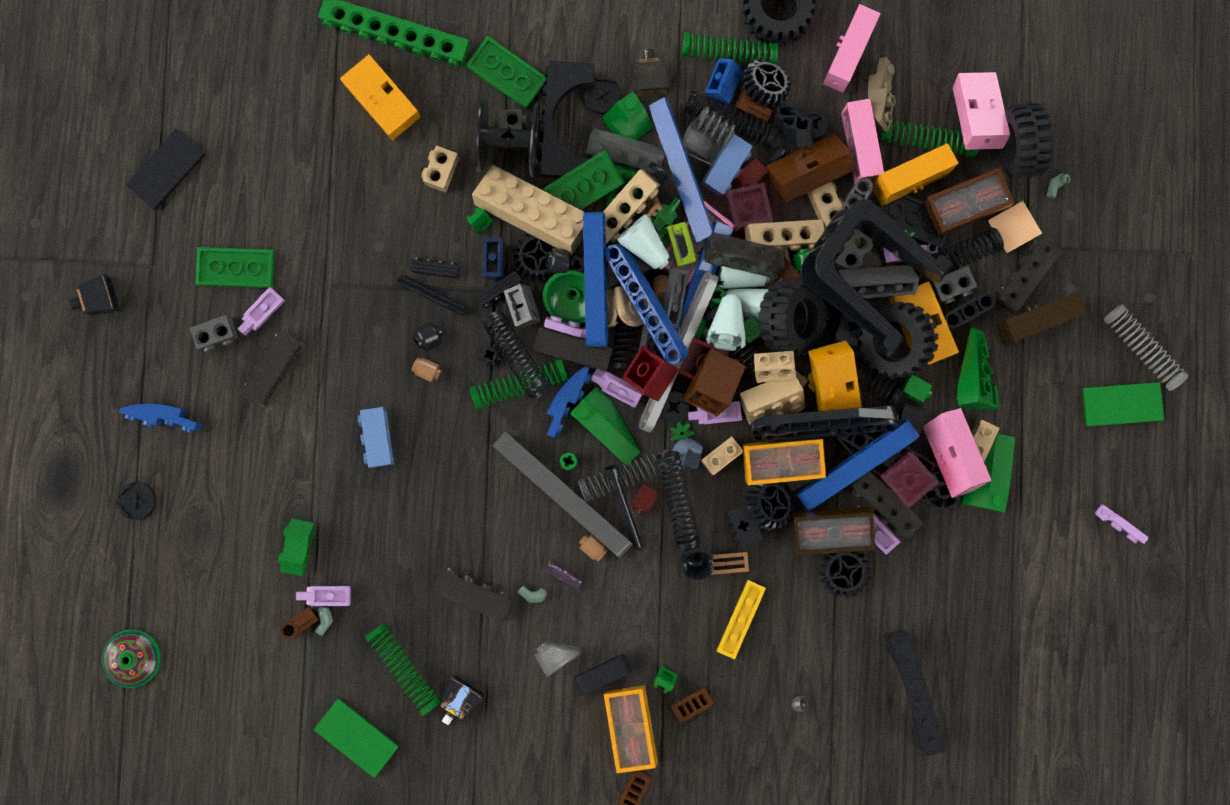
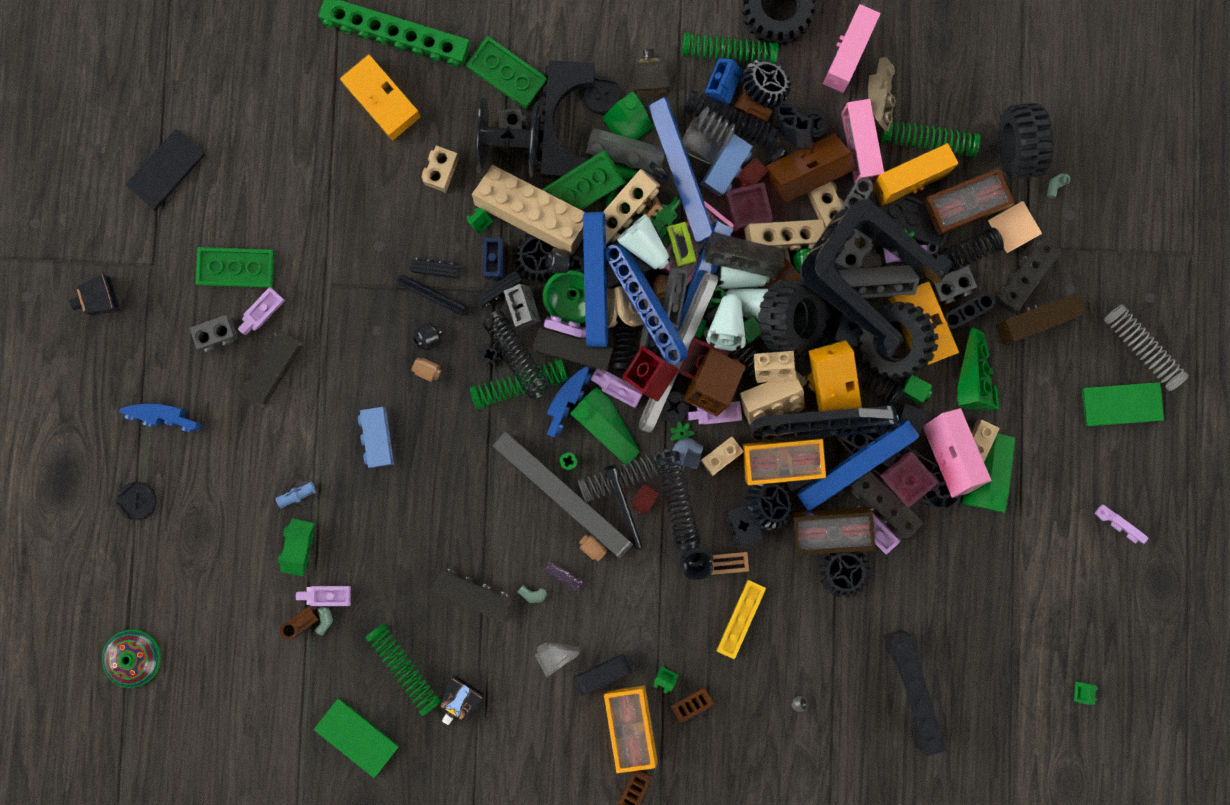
(296, 495): none -> medium blue pin
(981, 111): bright pink brick -> none
(1085, 693): none -> green tile

